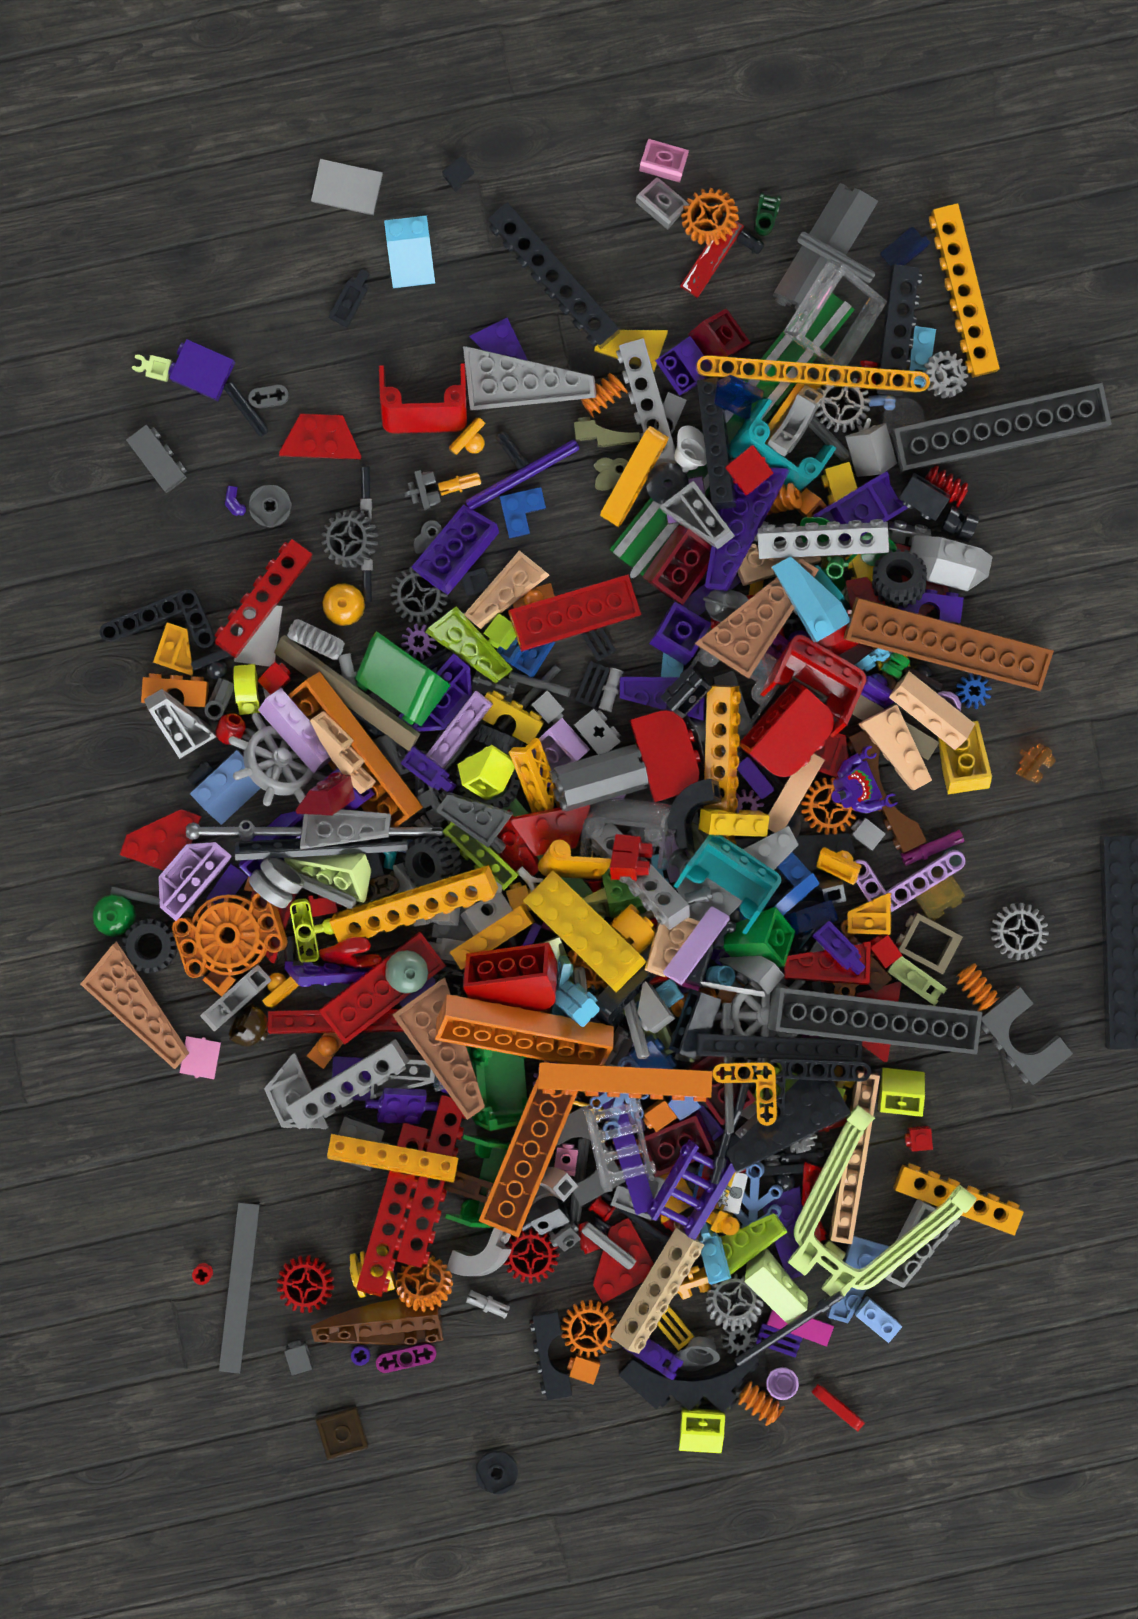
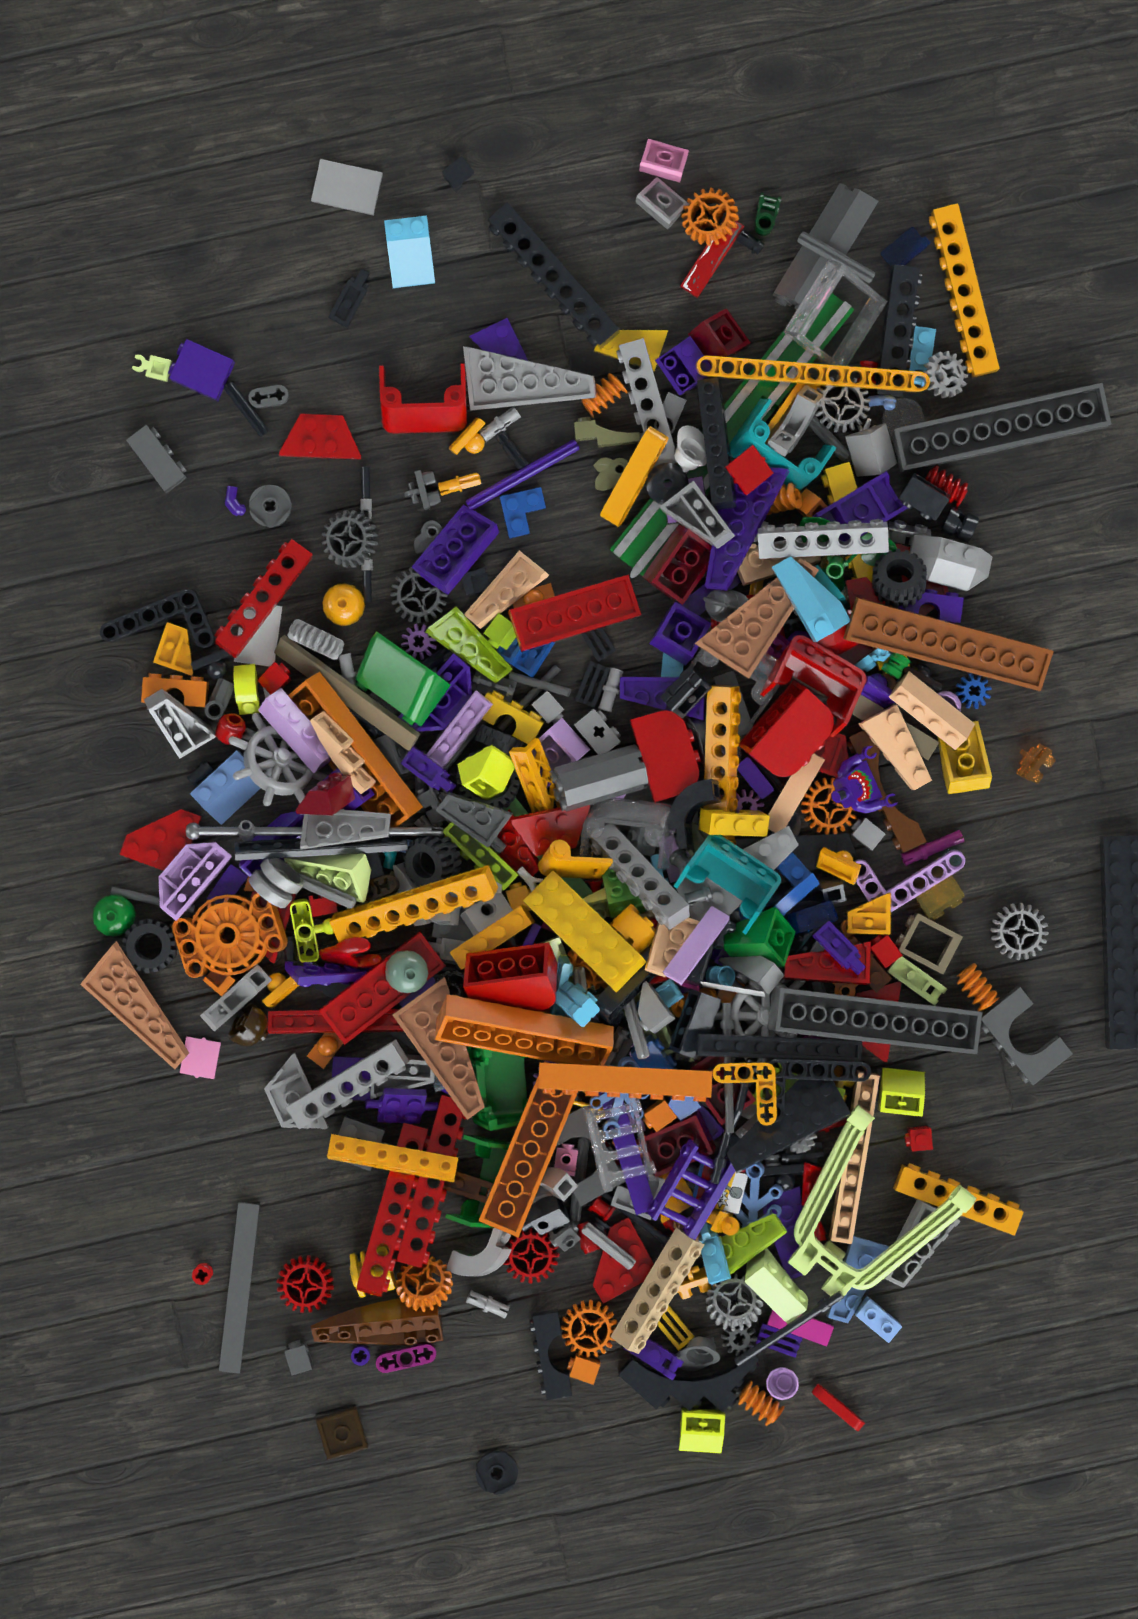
(500, 423): none -> light grey pin
(627, 857): red hips -> none
(736, 396): clear blue panel -> none

